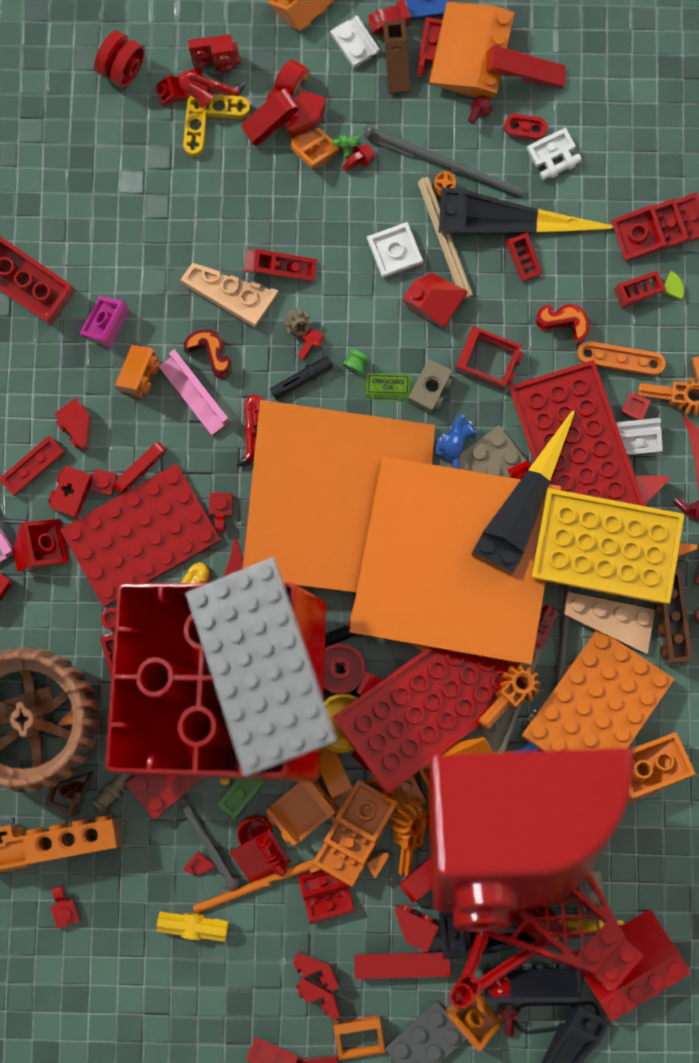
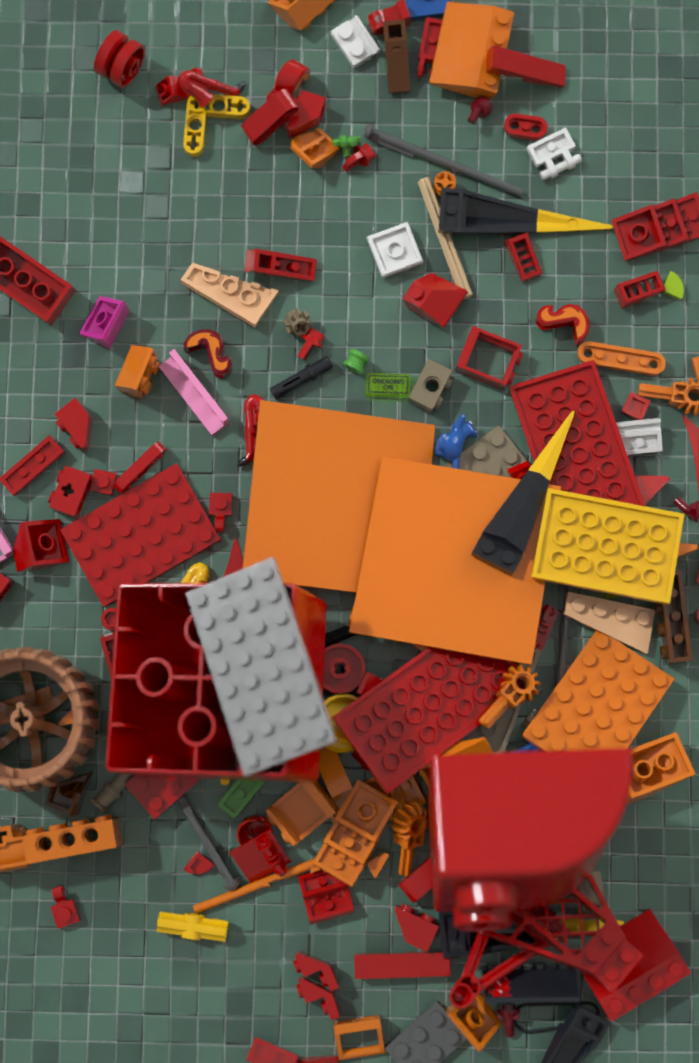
(215, 50): red plate -> none

